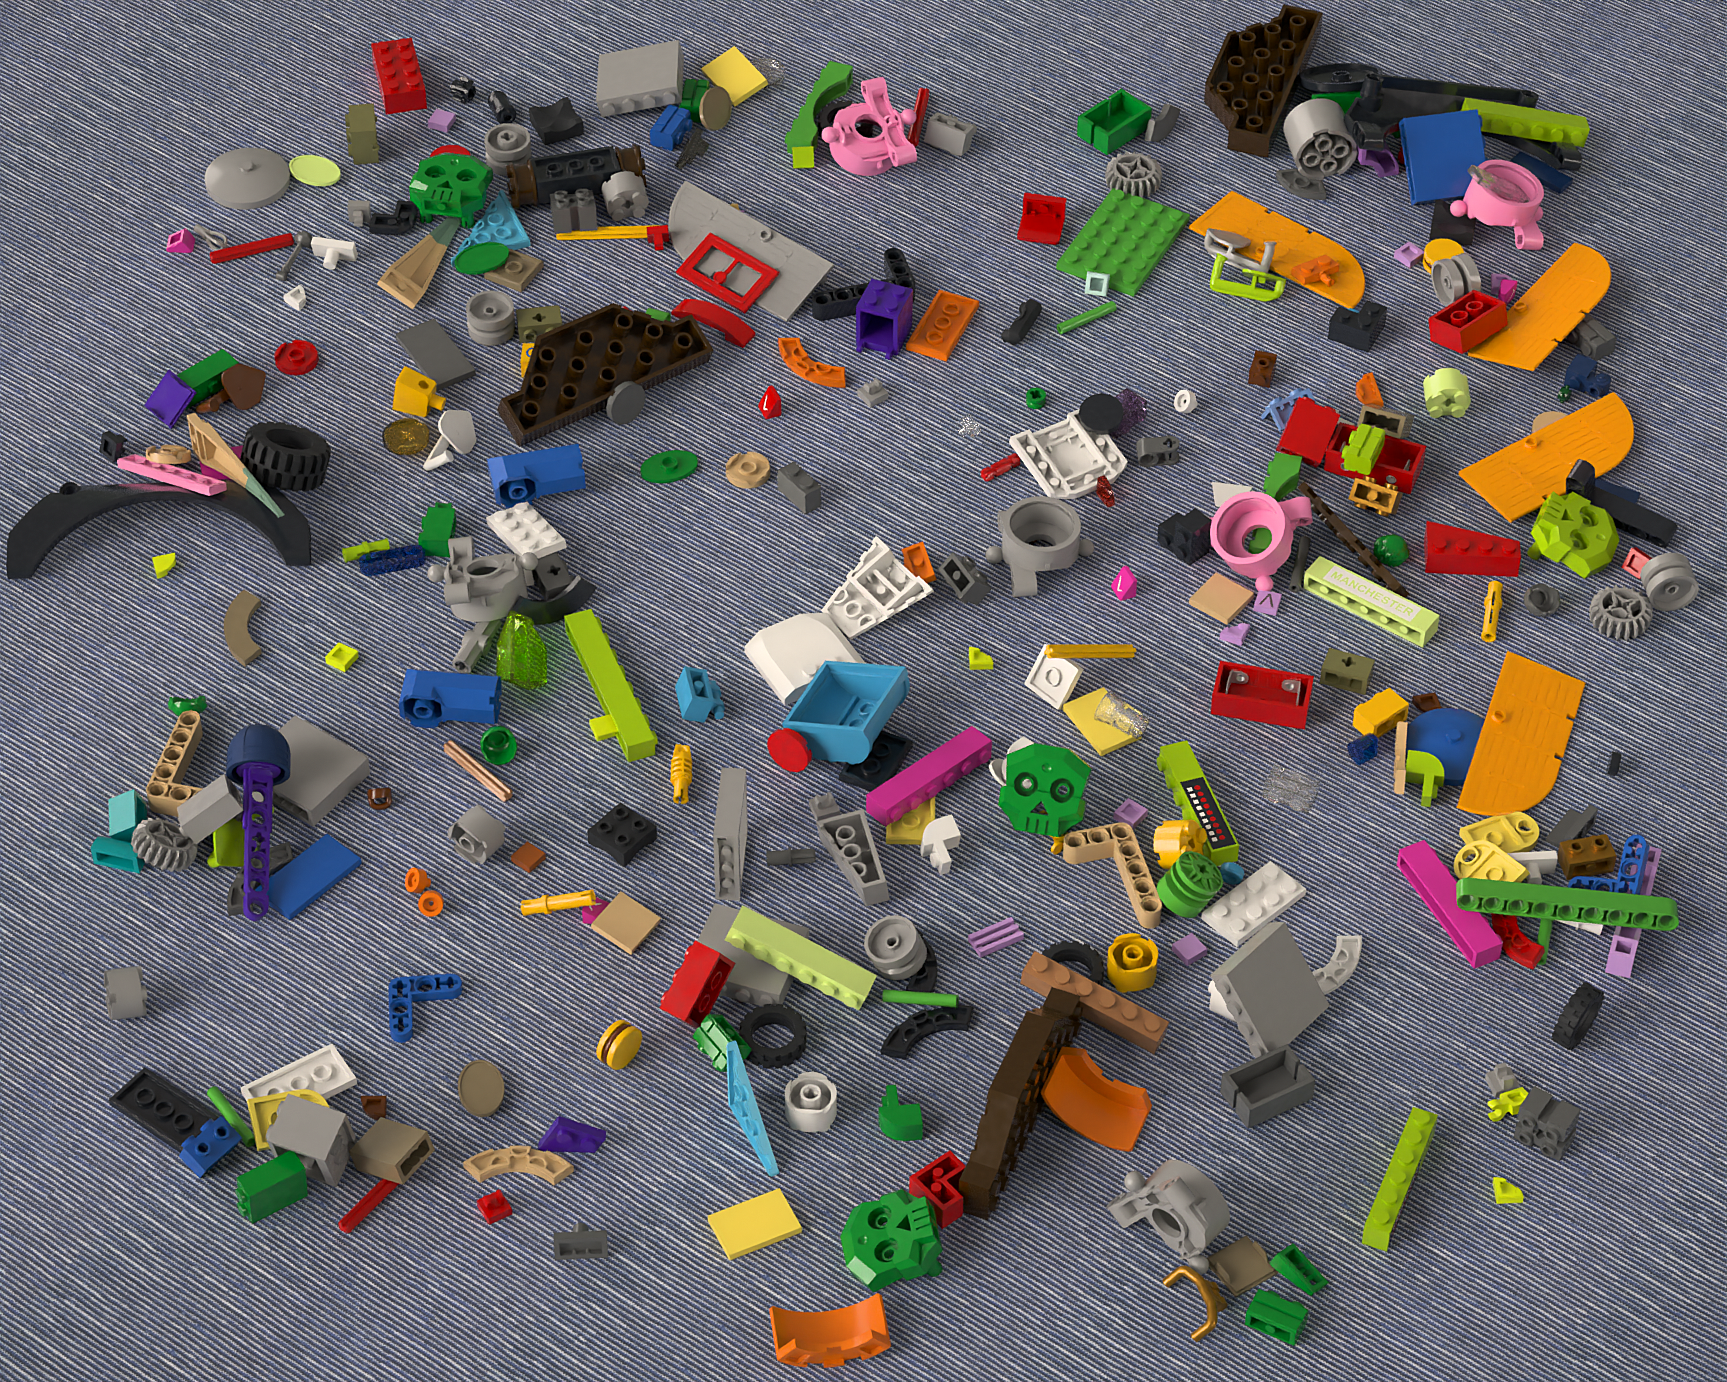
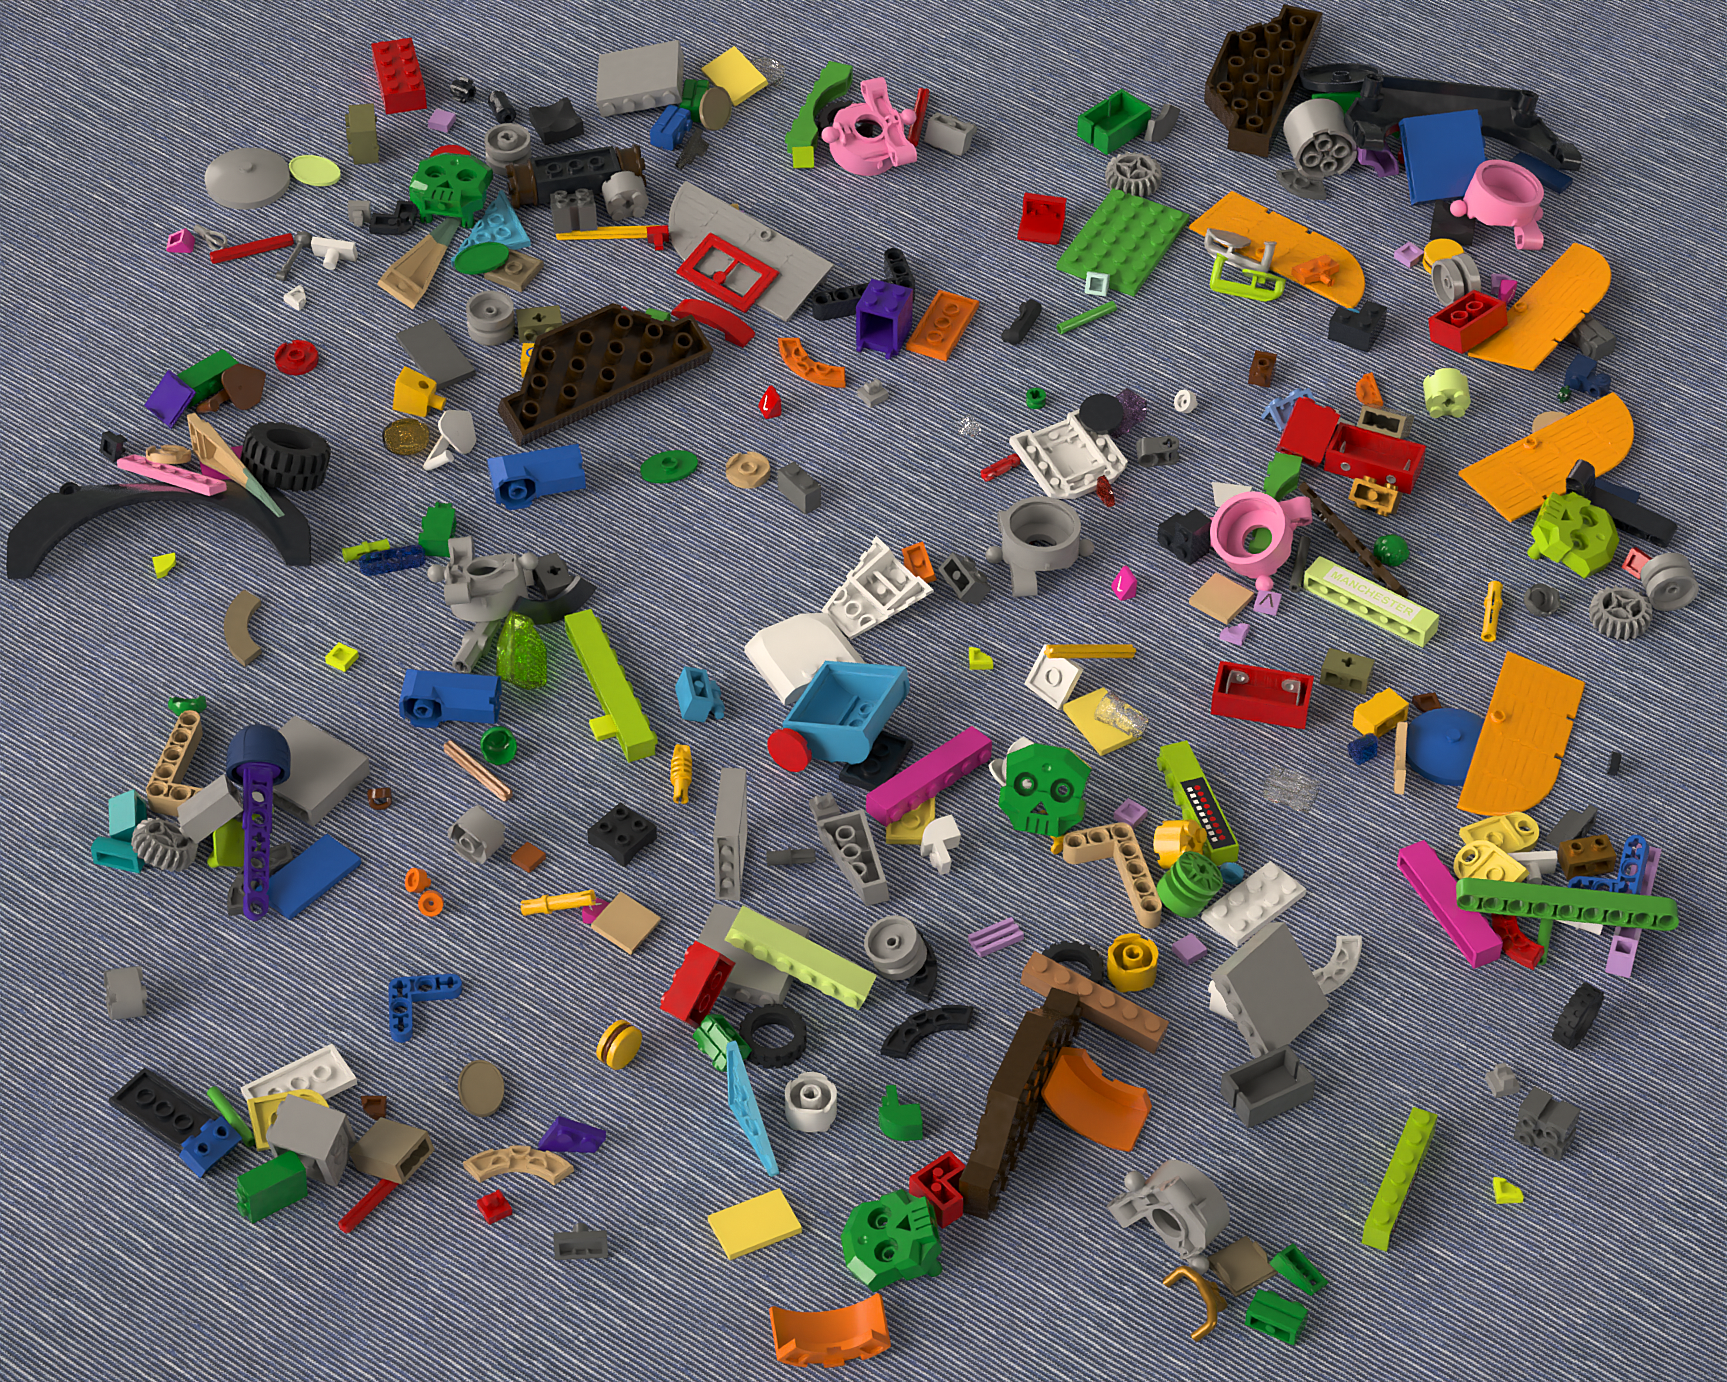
(526, 531): white plate -> none
(626, 402): dark grey tile -> none
(920, 998): bright green piece -> none
(1363, 449): lime brick -> none
(1425, 770): lime brick -> none
(1469, 552): red wedge -> none
(1498, 184): clear tile -> none
(1508, 1102): neon yellow plate -> none
(1530, 122): lime brick -> none

